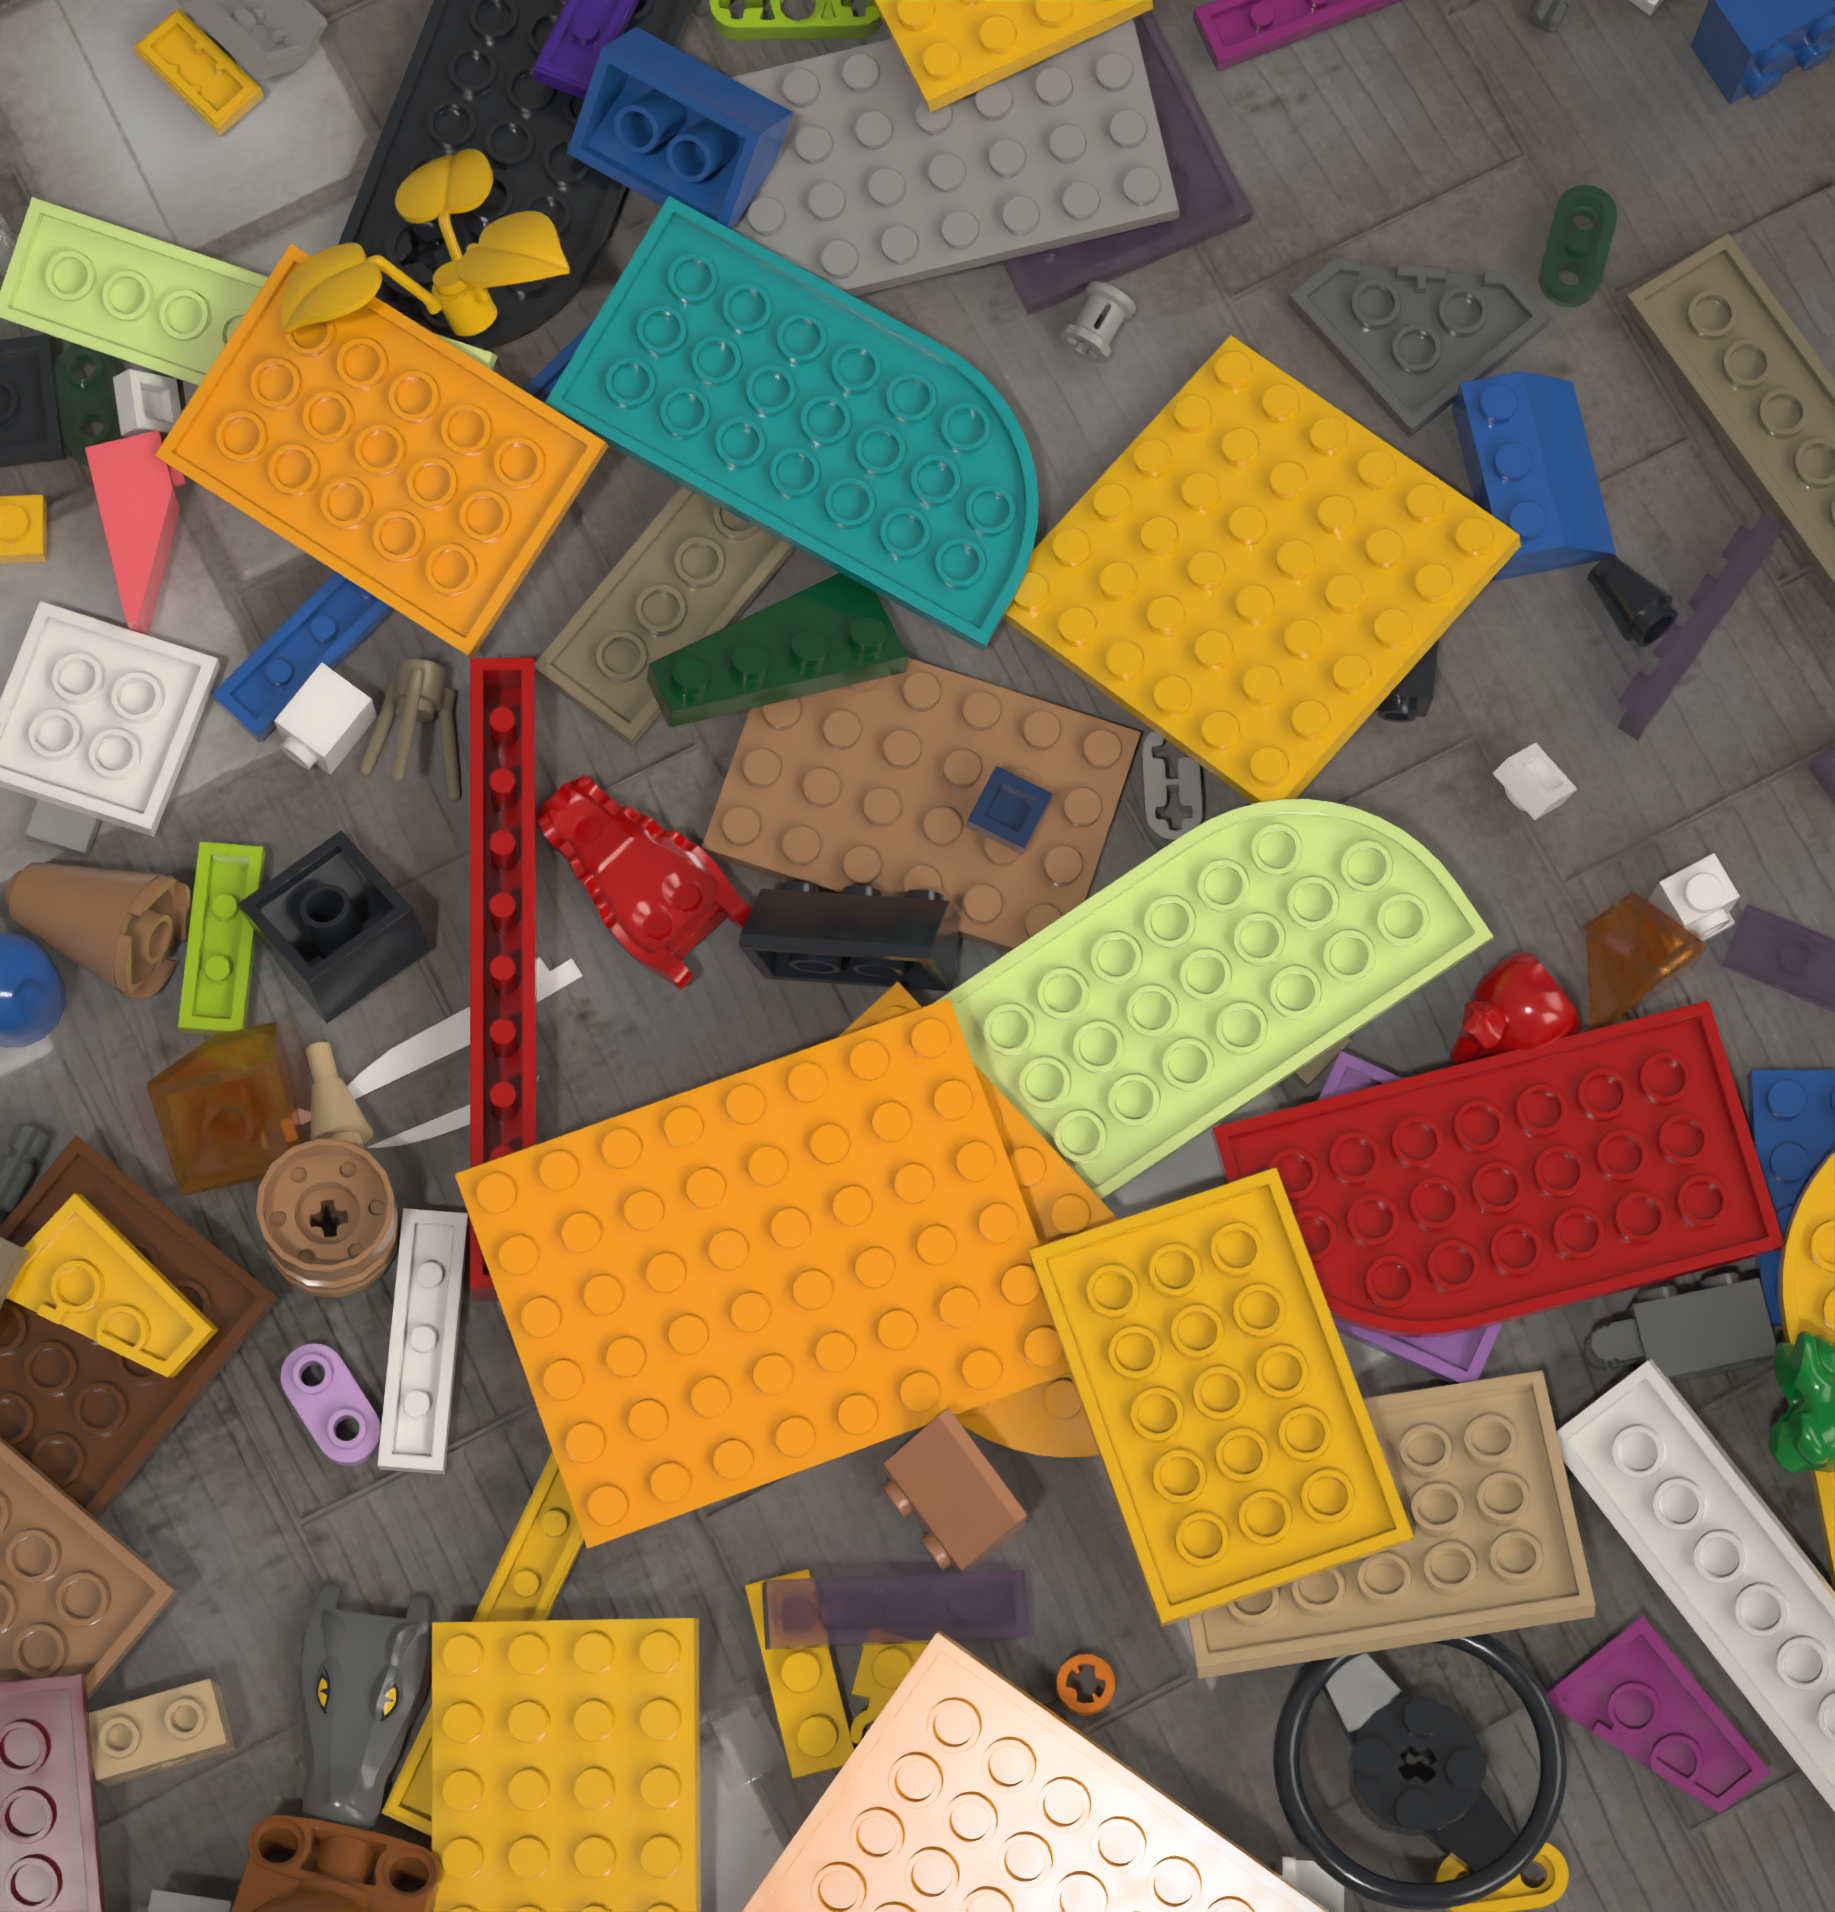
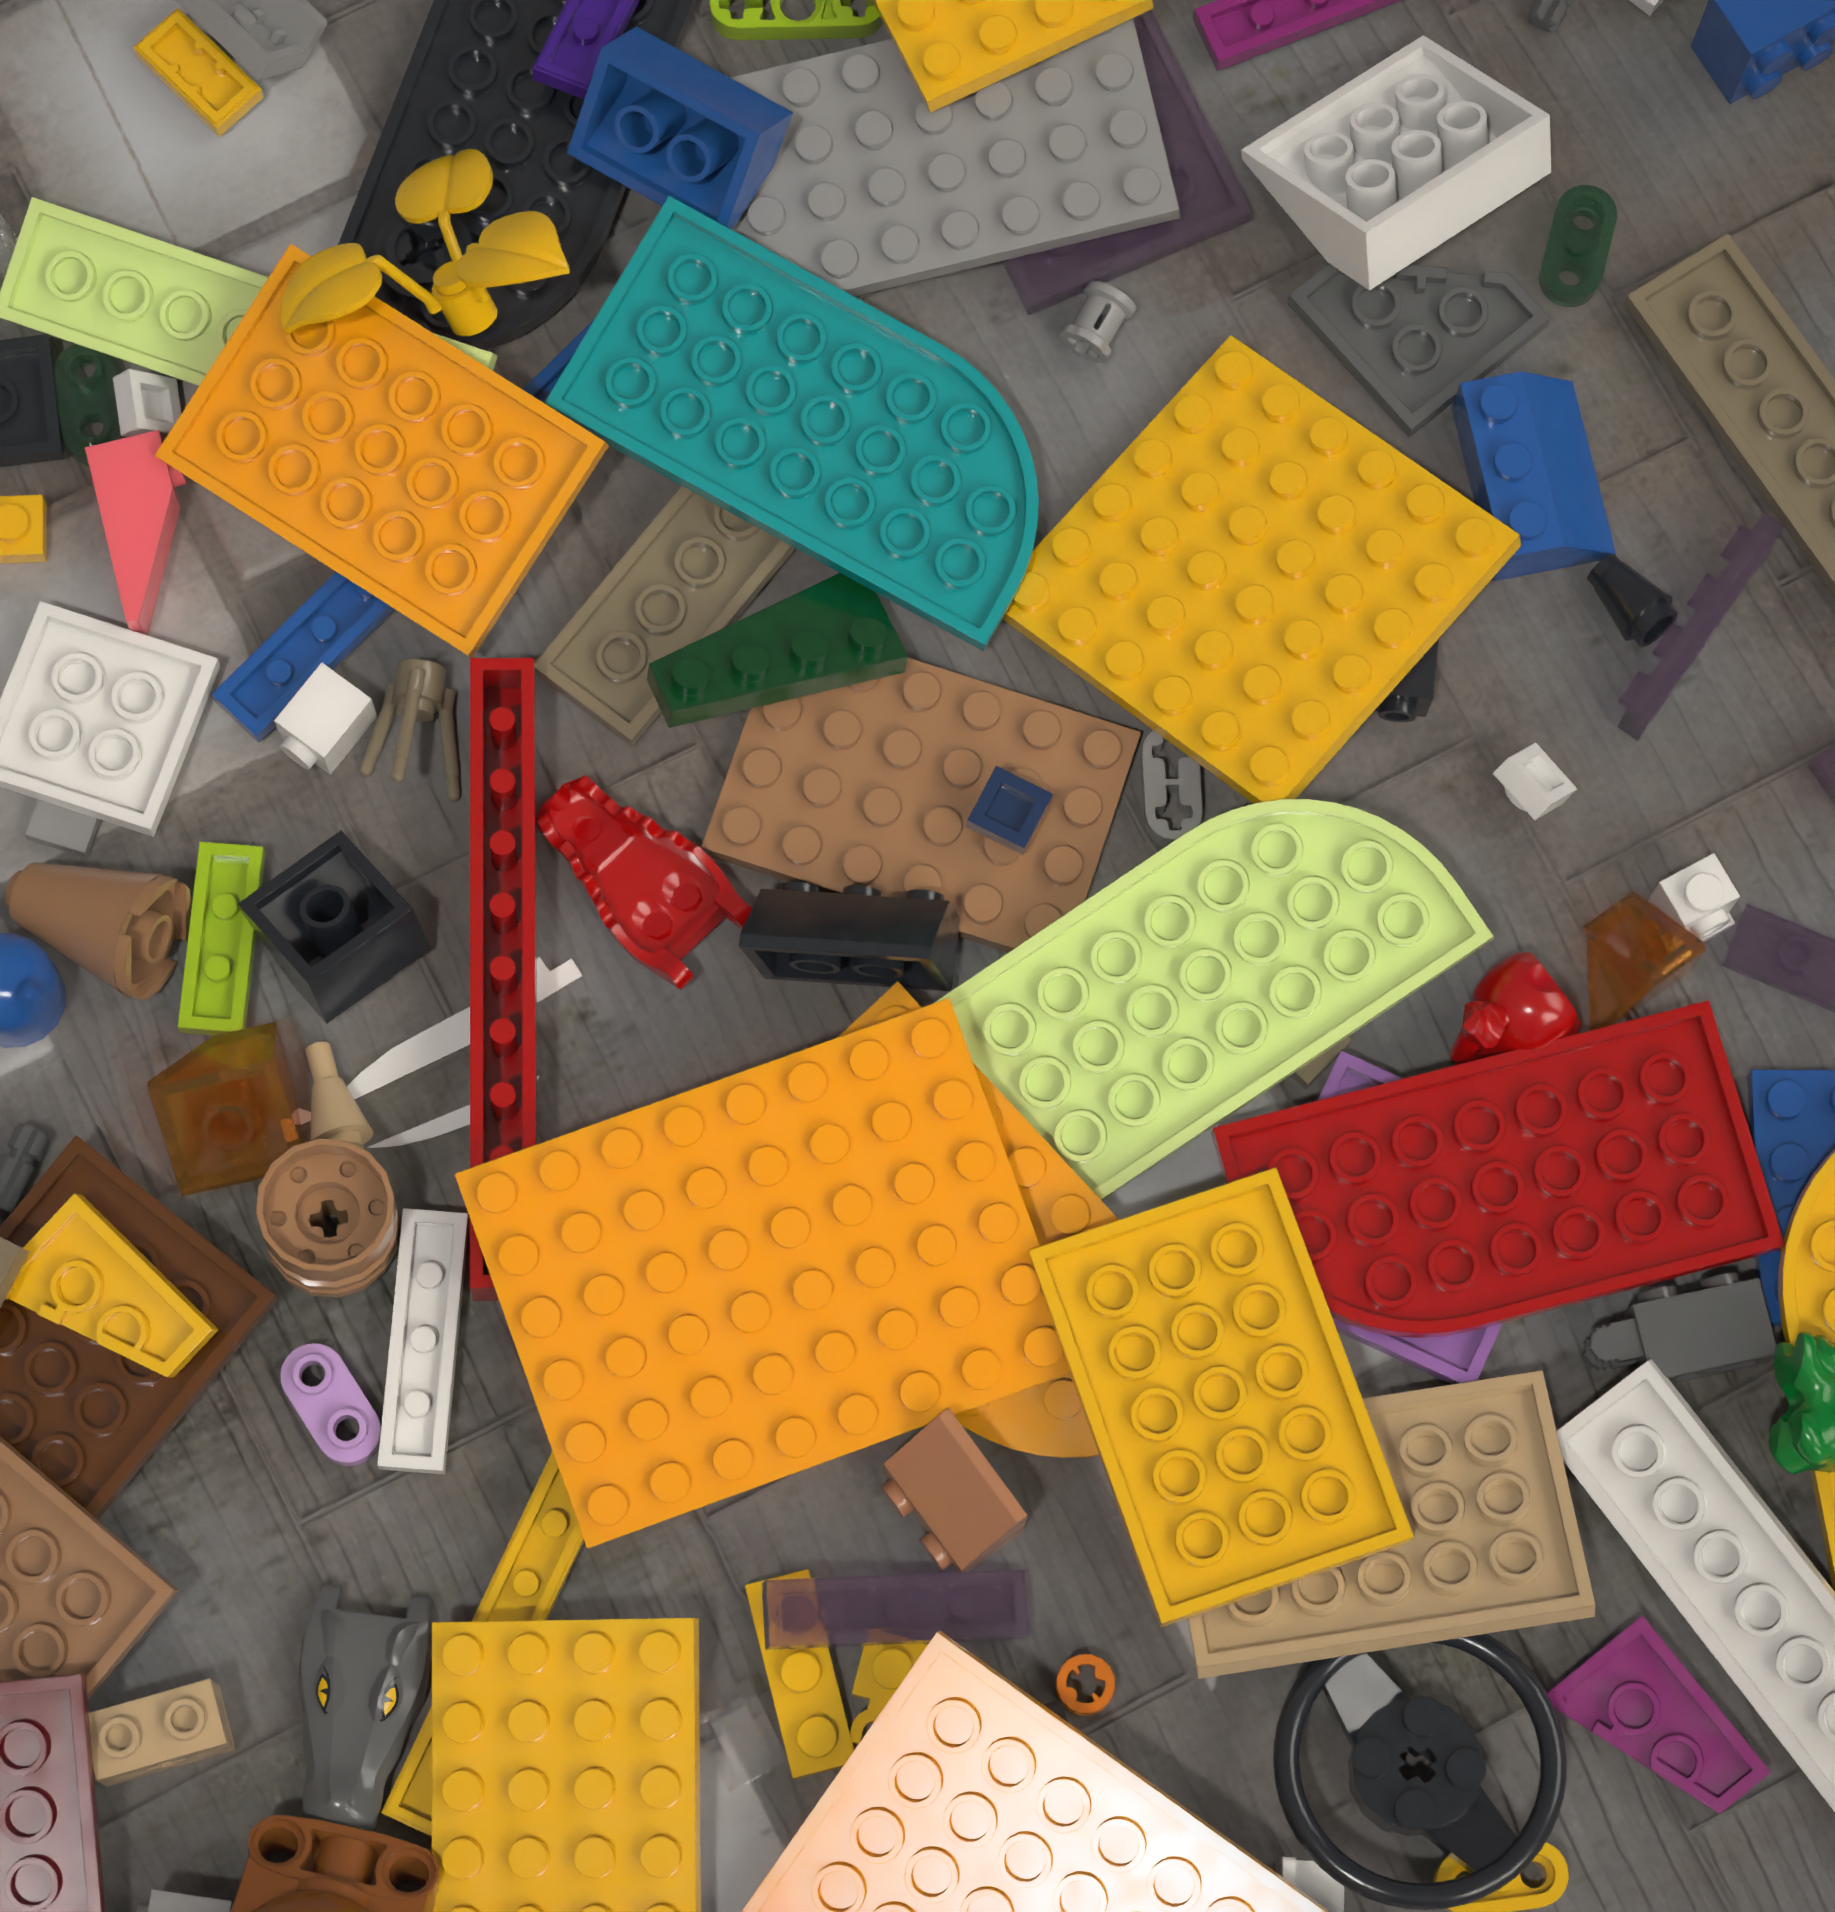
(1401, 159): none -> white slope

